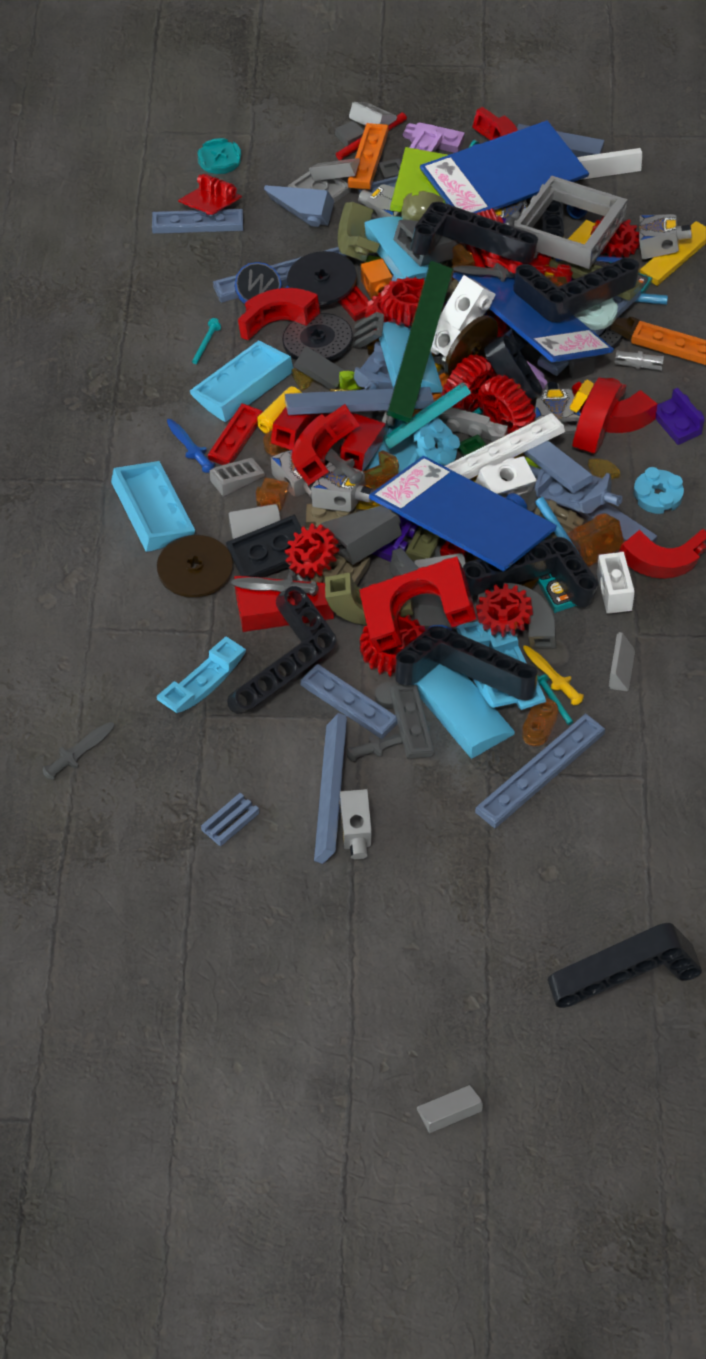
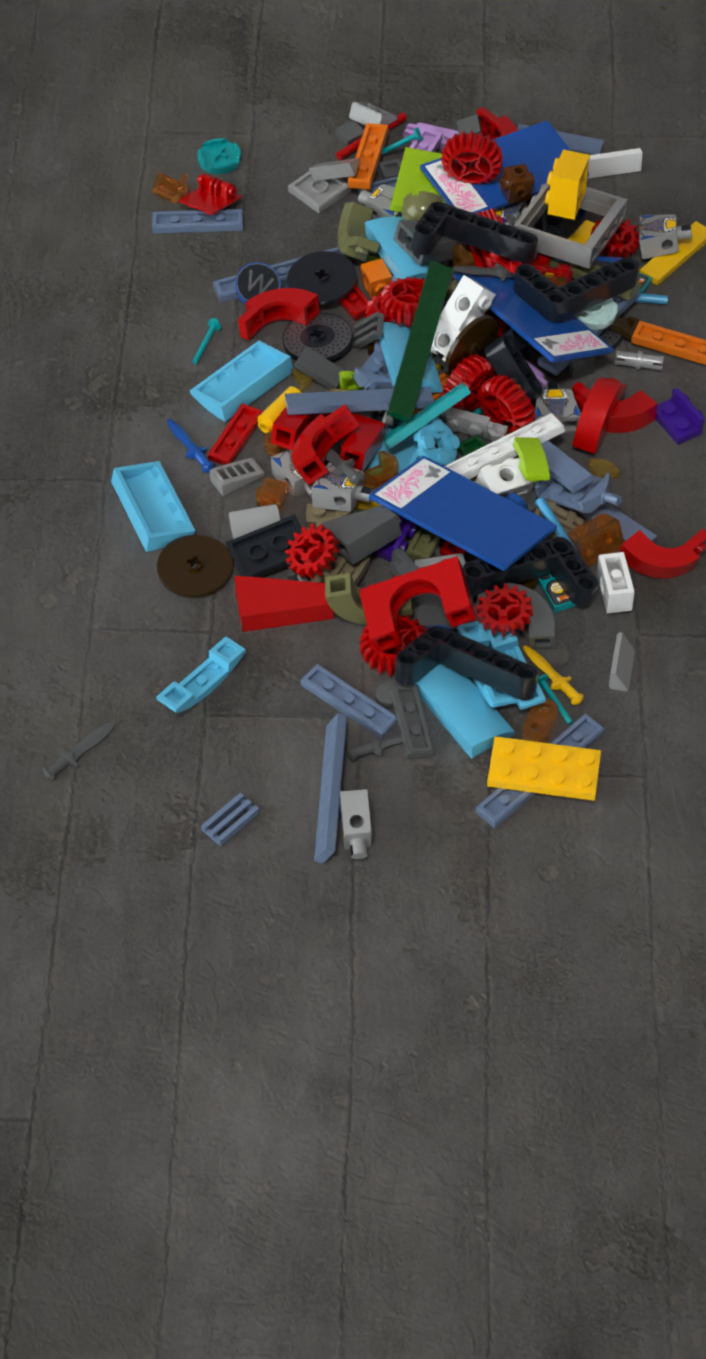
(169, 188): none -> clear orange bracket
(280, 585): dark grey sword -> none
(290, 660): black beam -> none
(307, 204): sand blue slope -> none
(417, 134): none -> teal piece
(450, 1108): light grey slope -> none
(470, 123): none -> dark grey tile
(472, 158): none -> red gear
(517, 183): none -> reddish brown brick
(532, 459): none -> lime slope
(544, 768): none -> yellow plate
(567, 184): none -> yellow brick
(581, 395): yellow tile -> none
(623, 962): black beam -> none
(658, 479): medium azure plate -> none

